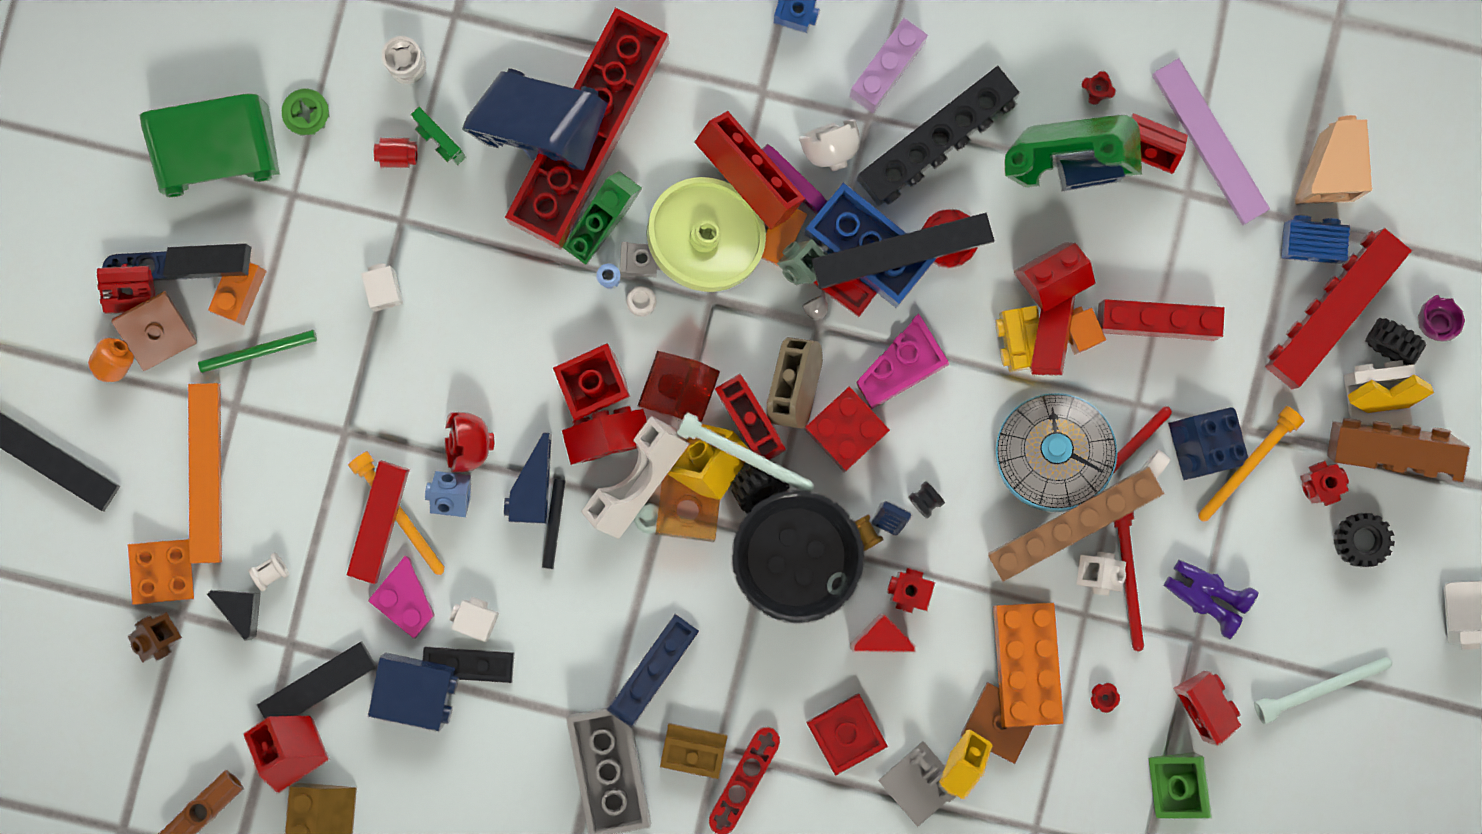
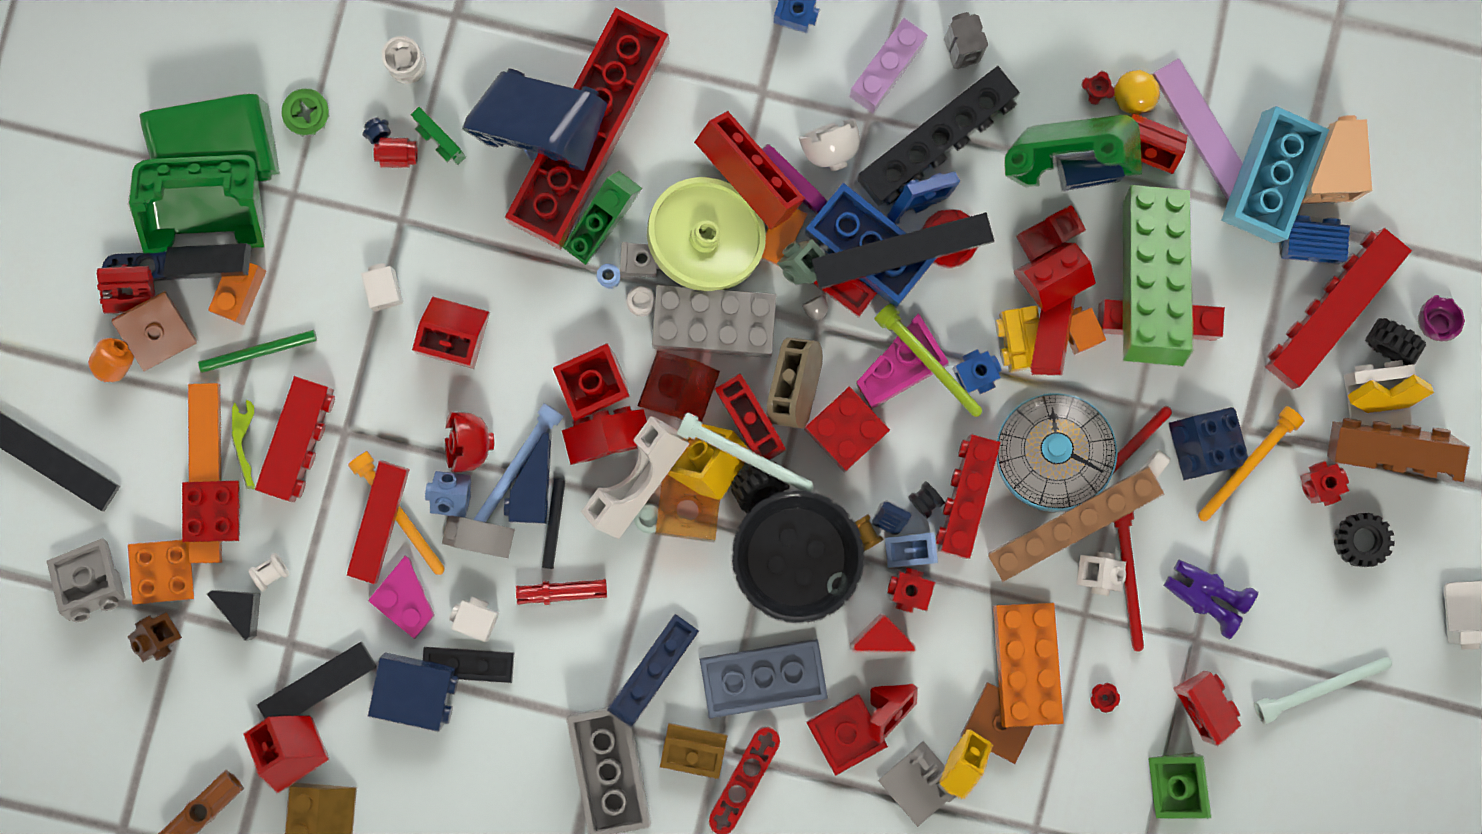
(85, 581): none -> light grey plate
(196, 197): none -> green windscreen
(210, 511): none -> red hinge
(240, 424): none -> lime arm
(295, 439): none -> red brick
(376, 129): none -> dark blue plate
(451, 332): none -> red slope
(478, 536): none -> light grey brick
(547, 419): none -> light blue piece
(556, 592): none -> red pin
(714, 321): none -> light grey brick
(763, 678): none -> sand blue tile
(890, 318): none -> lime piece
(891, 707): none -> red slope
(911, 550): none -> light blue slope
(923, 194): none -> blue wing
(965, 40): none -> flat silver brick
(967, 375): none -> blue brick
(968, 497): none -> red brick
(1051, 232): none -> red slope
(1137, 92): none -> yellow hair
(1157, 276): none -> bright green brick
(1275, 175): none -> medium azure brick

